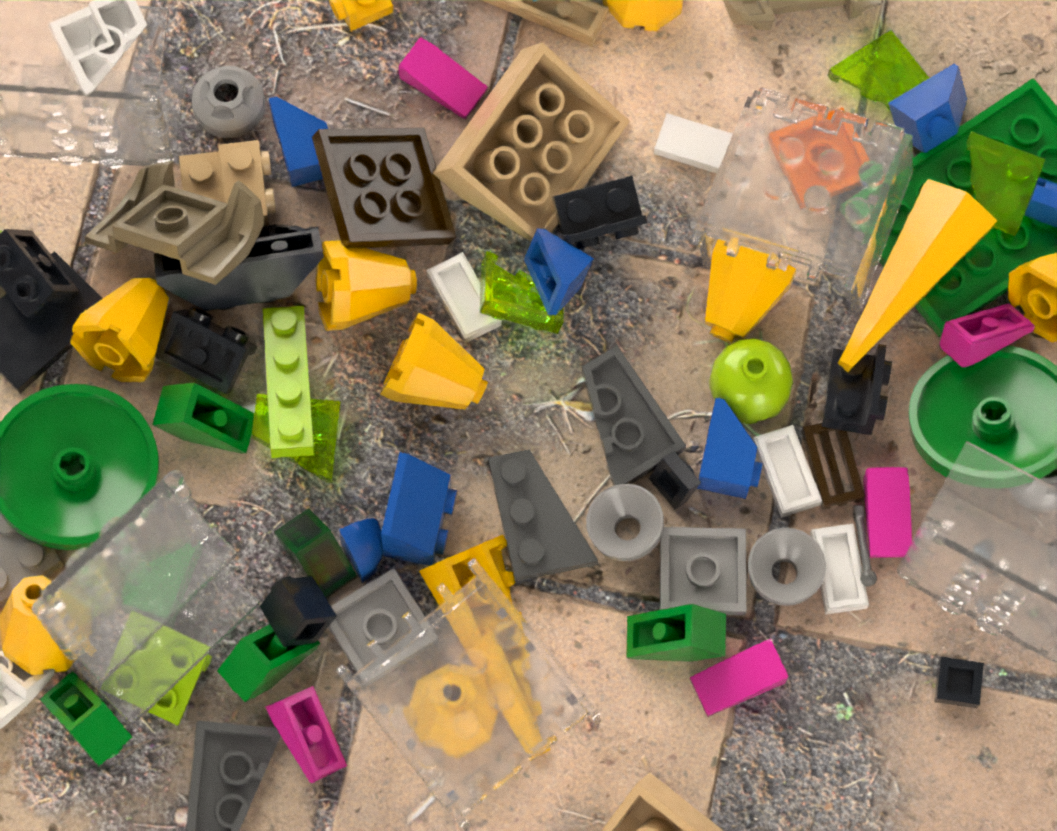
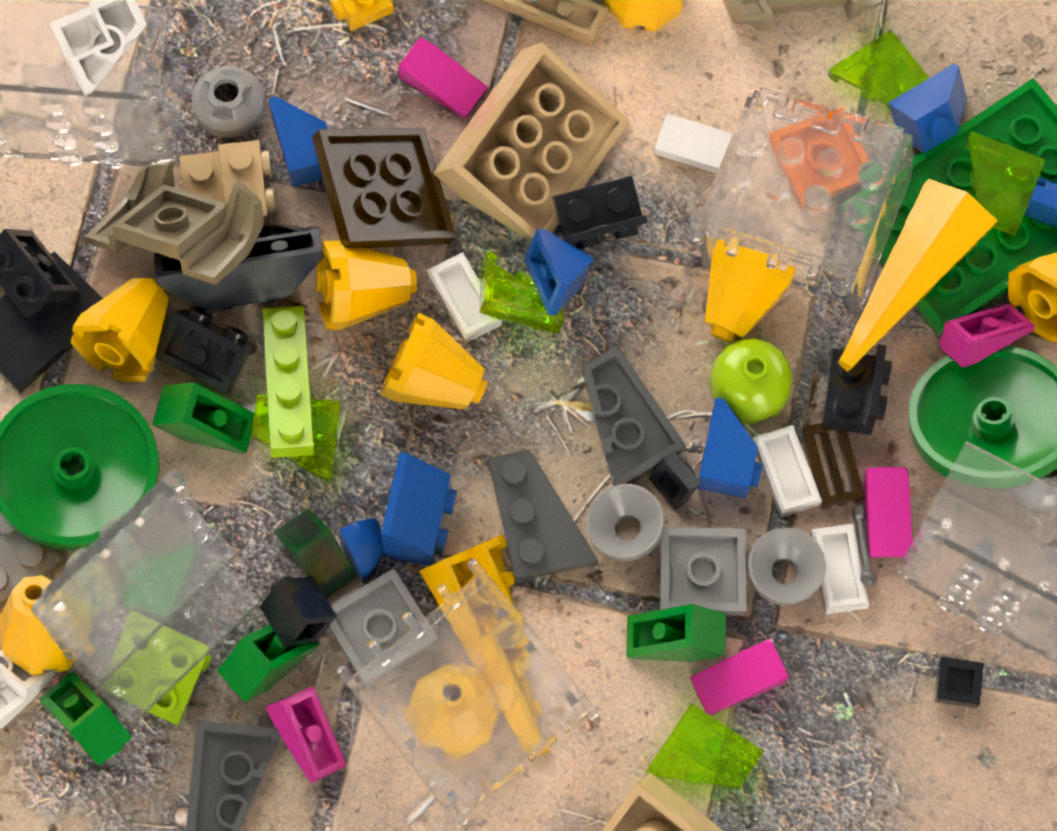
(705, 753): none -> clear neon green wing

